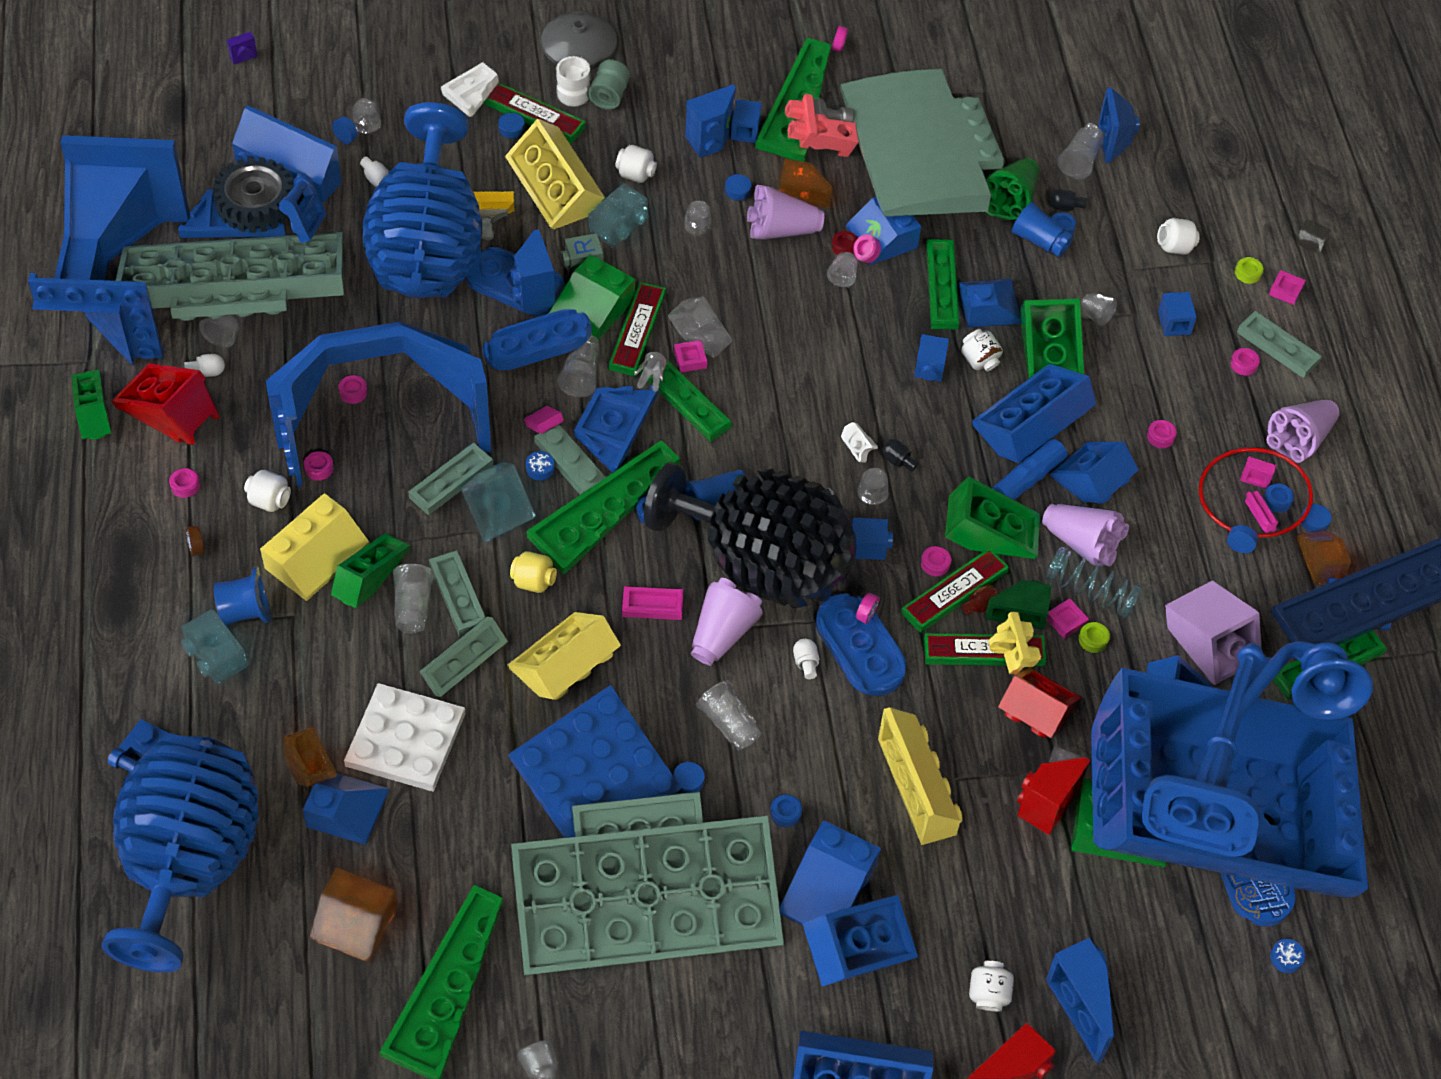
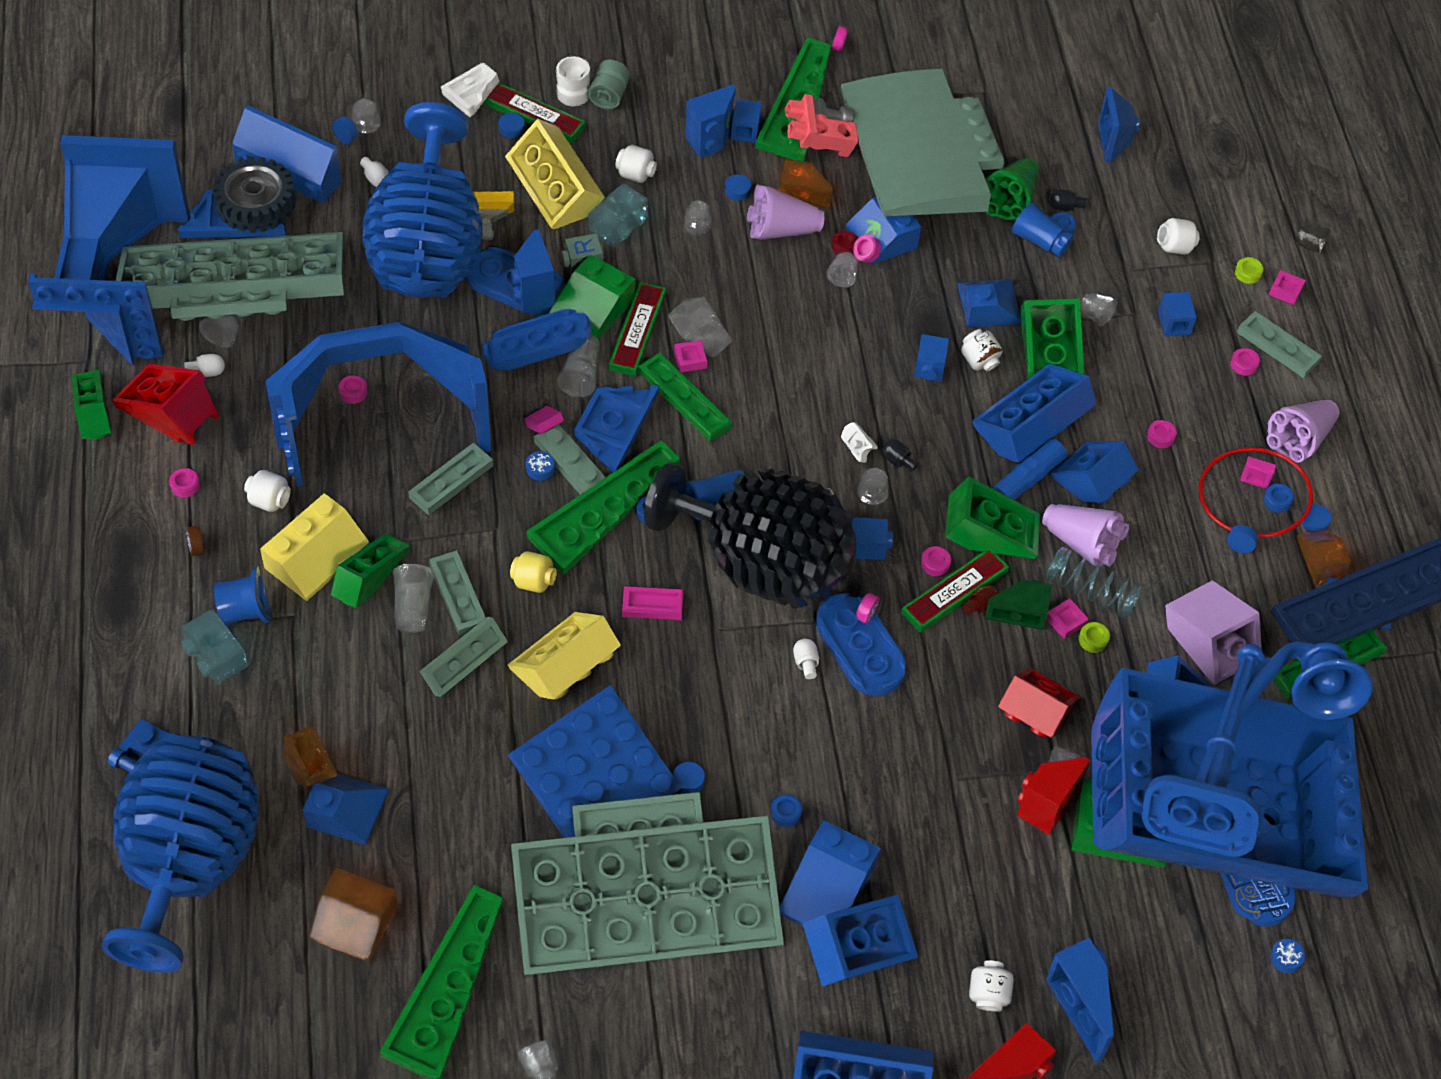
(242, 47): dark purple plate -> none
(309, 214): blue plate -> none
(318, 465): dark pink tile -> none
(405, 737): white plate -> none
(497, 500): clear light blue slope -> none
(579, 36): dark grey dish -> none
(653, 365): flat silver piece -> none
(723, 620): lavender cone -> none
(729, 715): clear plant -> none
(918, 776): light yellow slope -> none
(942, 284): green tile -> none
(970, 649): tile -> none
(1015, 632): light yellow hips -> none
(1081, 153): clear plant -> none
(1261, 511): dark pink axle -> none

